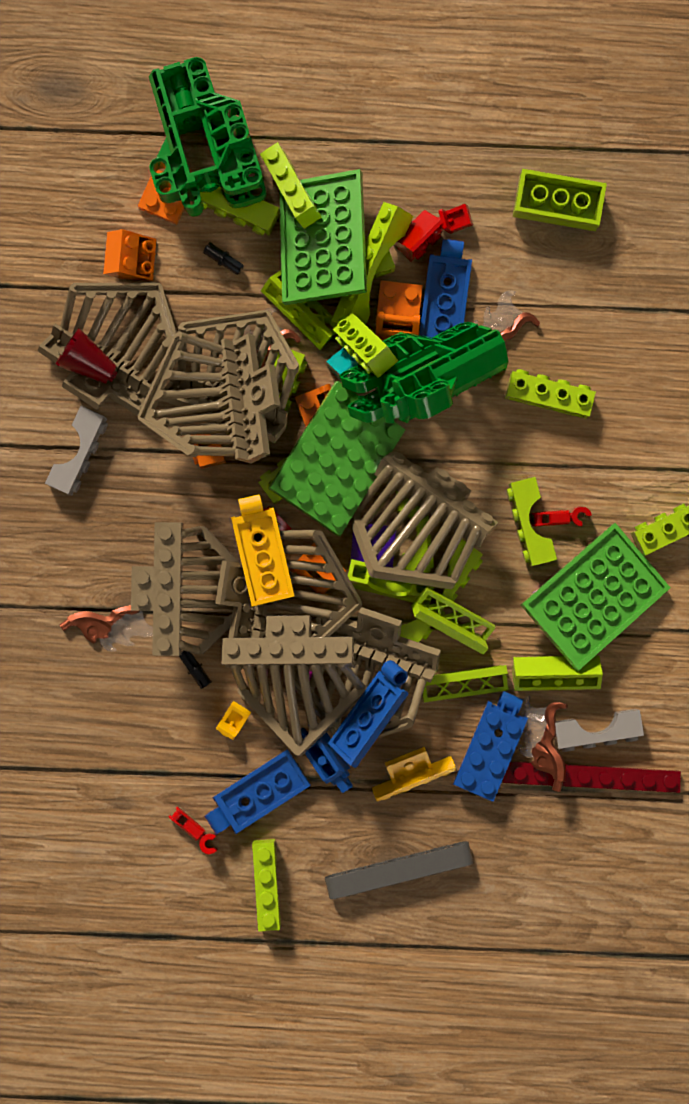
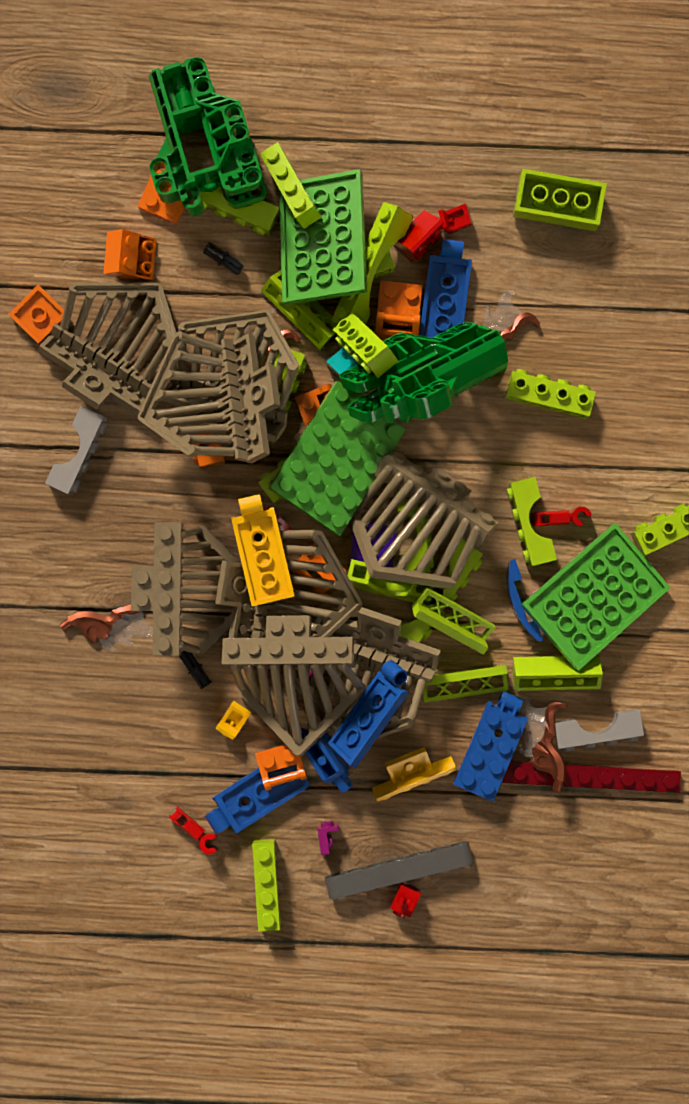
(37, 314): none -> orange plate
(87, 359): dark red cone -> none
(278, 758): none -> orange plate
(326, 840): none -> magenta bracket
(405, 900): none -> red brick
(513, 574): none -> blue slope

